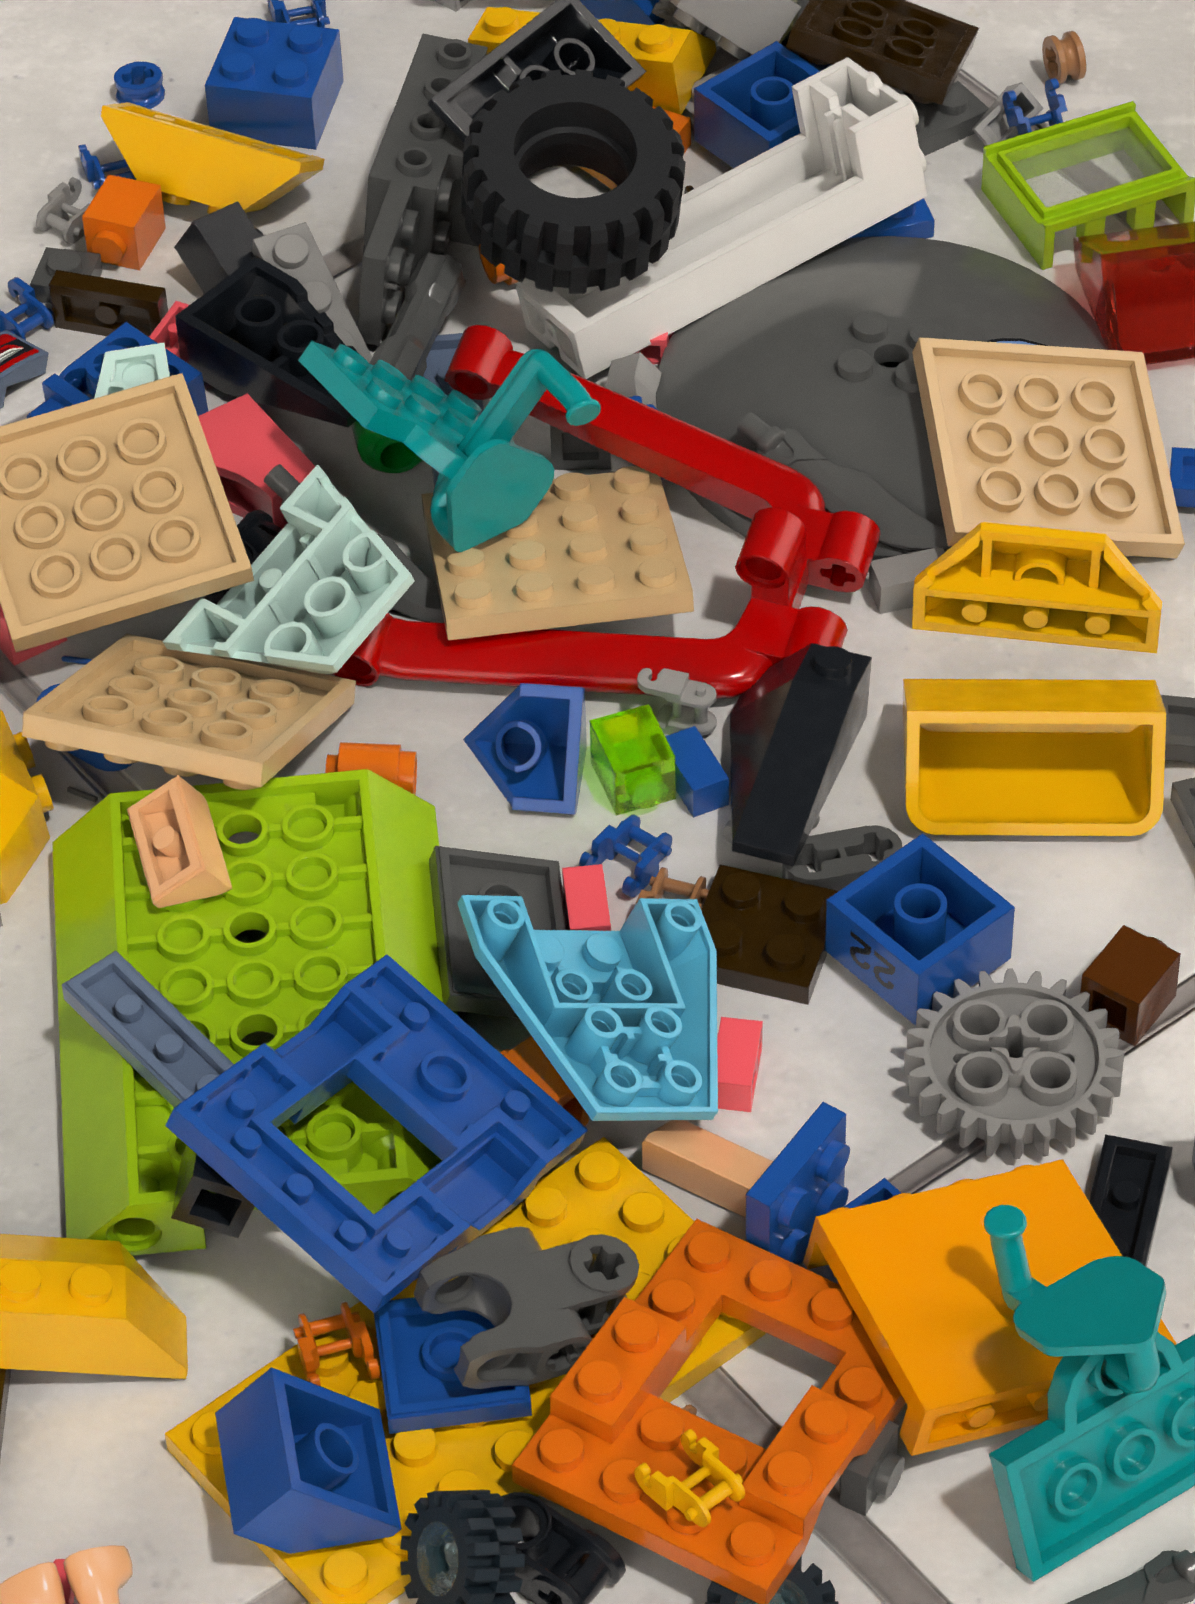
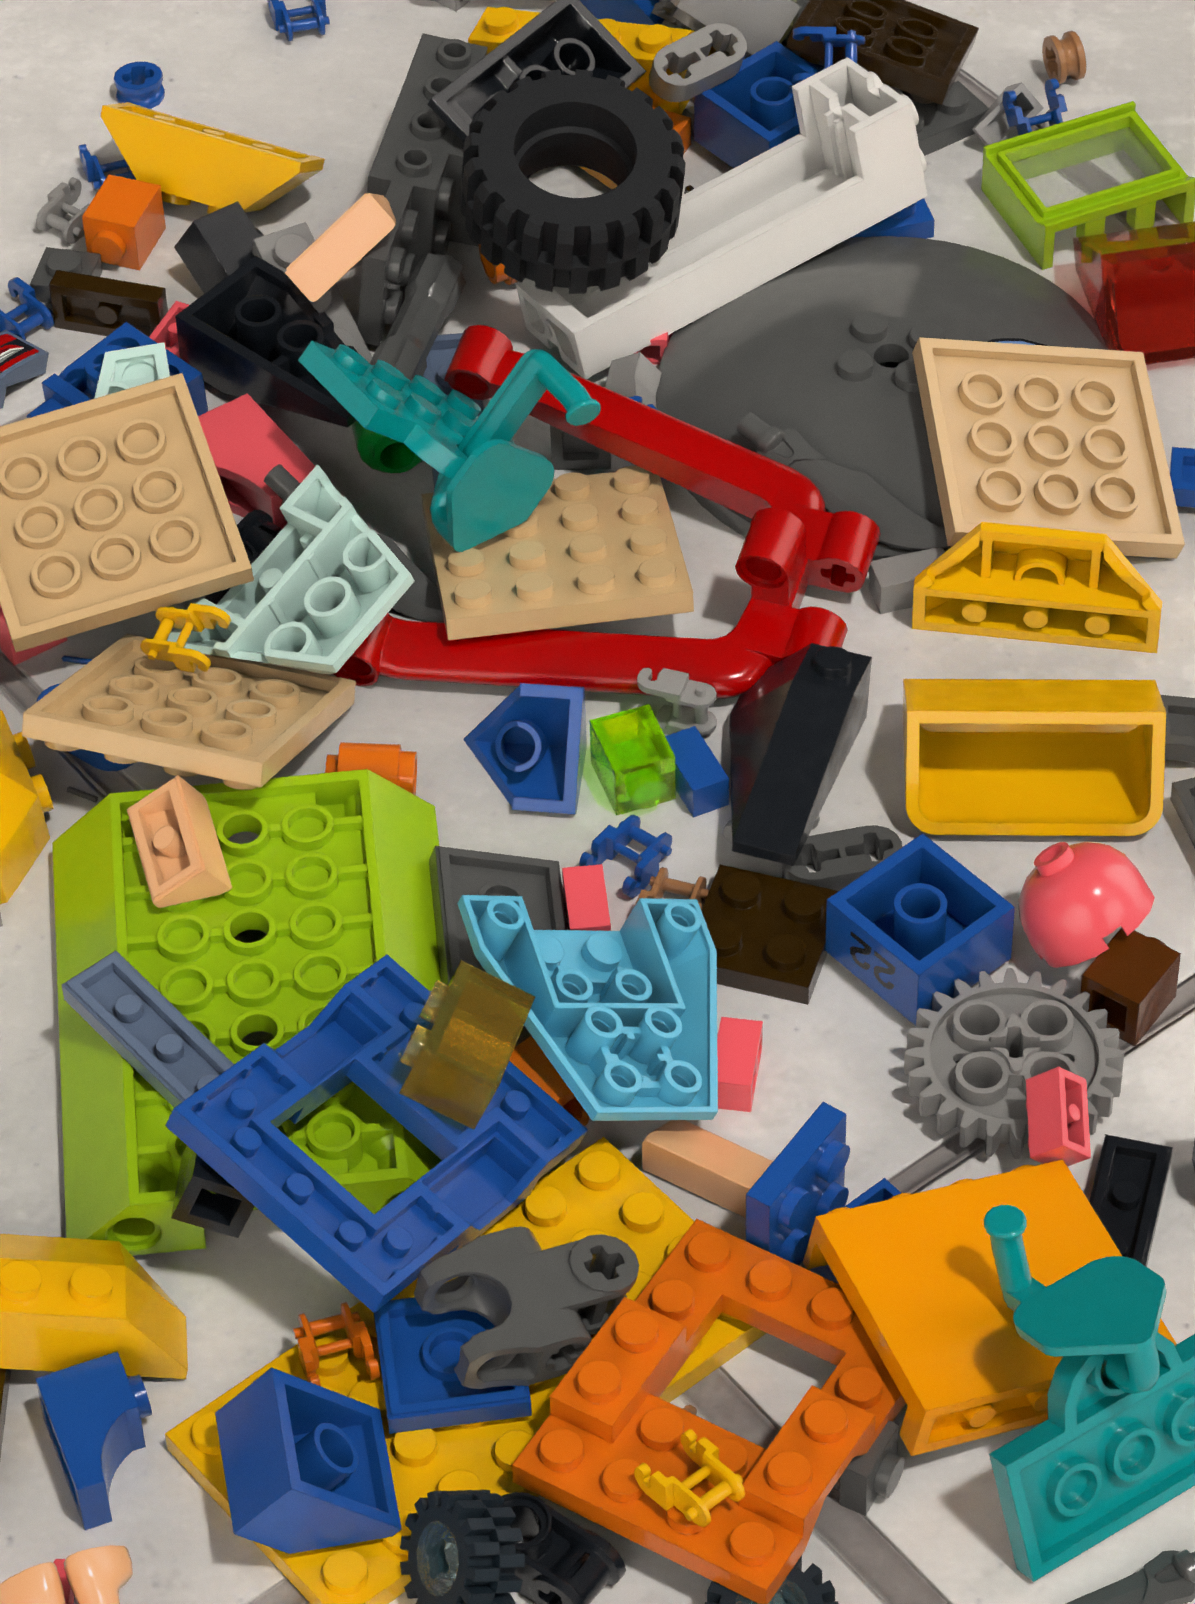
(94, 1426): none -> blue arch
(193, 619): none -> yellow piece
(275, 81): blue brick -> none
(342, 246): none -> light nougat slope
(466, 1044): none -> clear yellow brick
(692, 55): none -> light grey beam
(829, 39): none -> blue piece
(1058, 1117): none -> coral piece
(1080, 898): none -> coral cylinder

